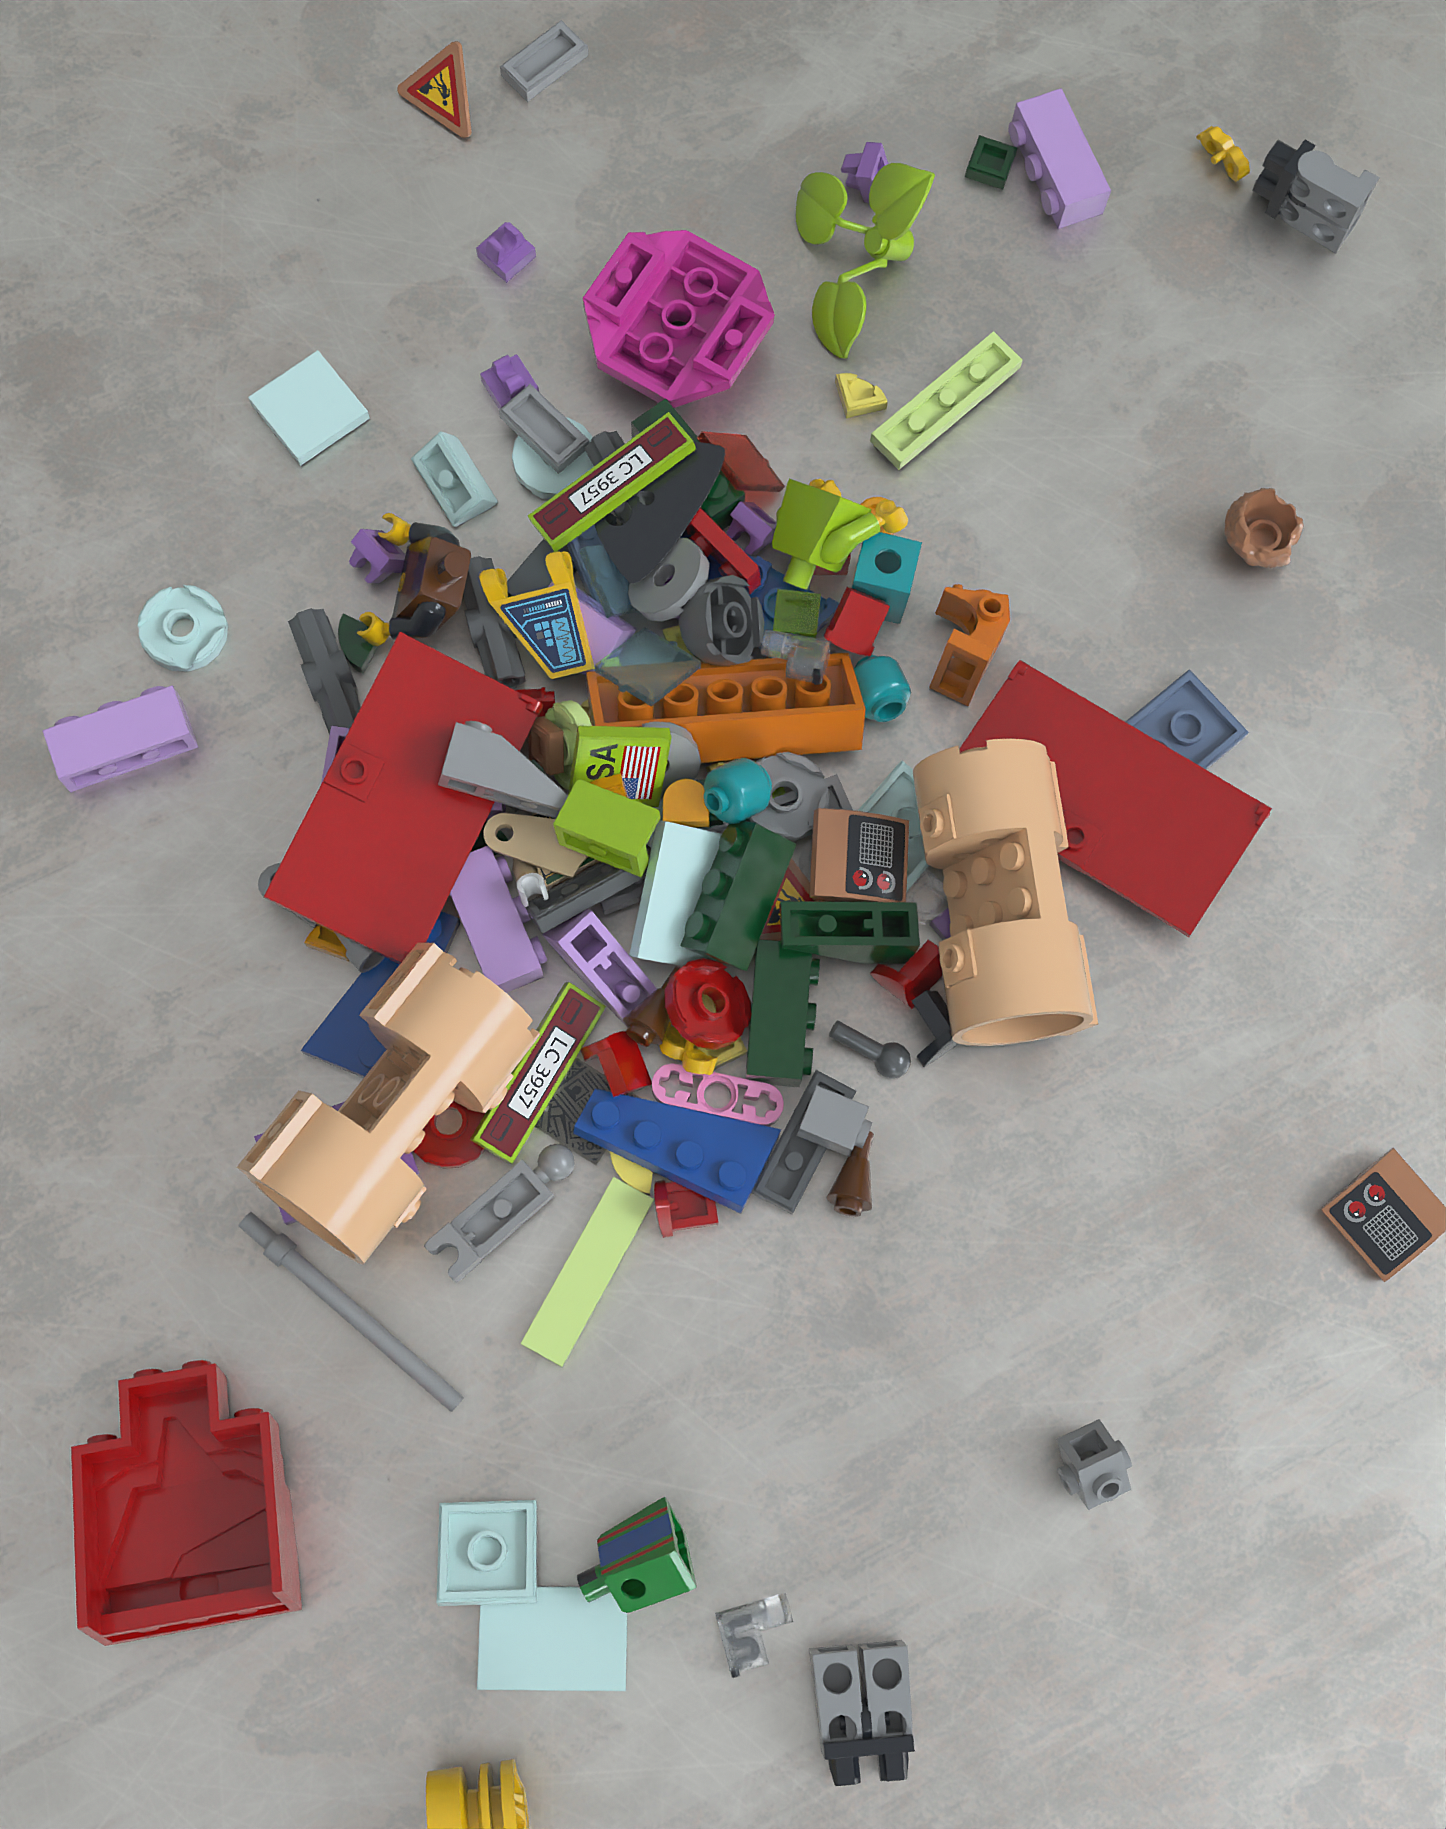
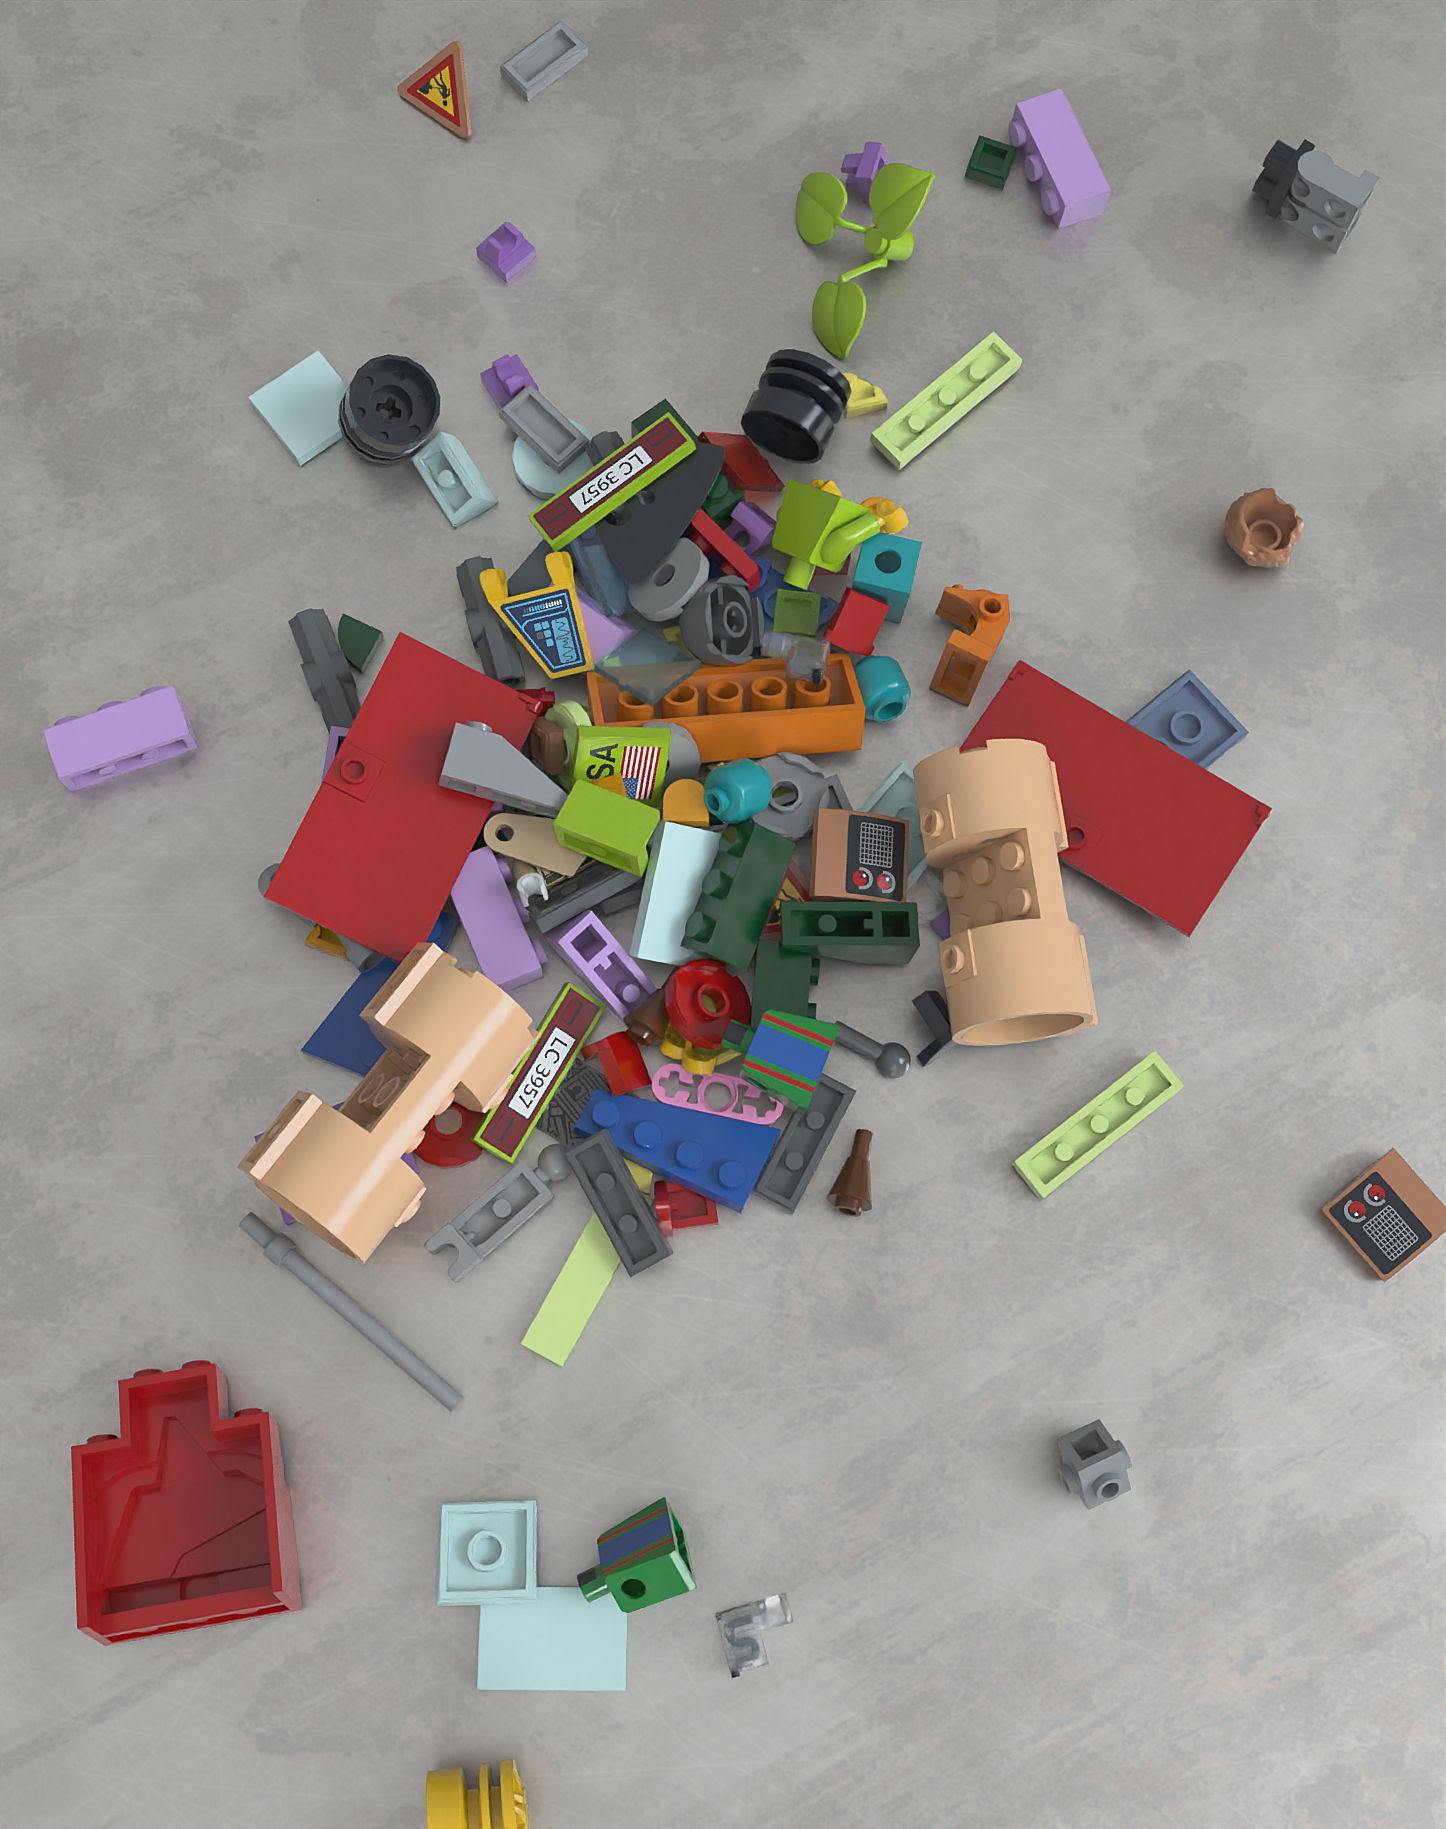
(189, 651): light aqua tile -> none
(382, 555): medium lavender tile -> none
(403, 391): none -> black wheel
(429, 582): torso -> none
(618, 1202): none -> dark grey tile
(666, 281): dark pink piece -> none
(783, 1055): none -> torso
(796, 406): none -> black wheel
(835, 1122): light grey brick -> none
(868, 1724): light grey hips -> none
(914, 977): red tile -> none
(1097, 1125): none -> yellowish green plate
(1222, 148): yellow piece -> none

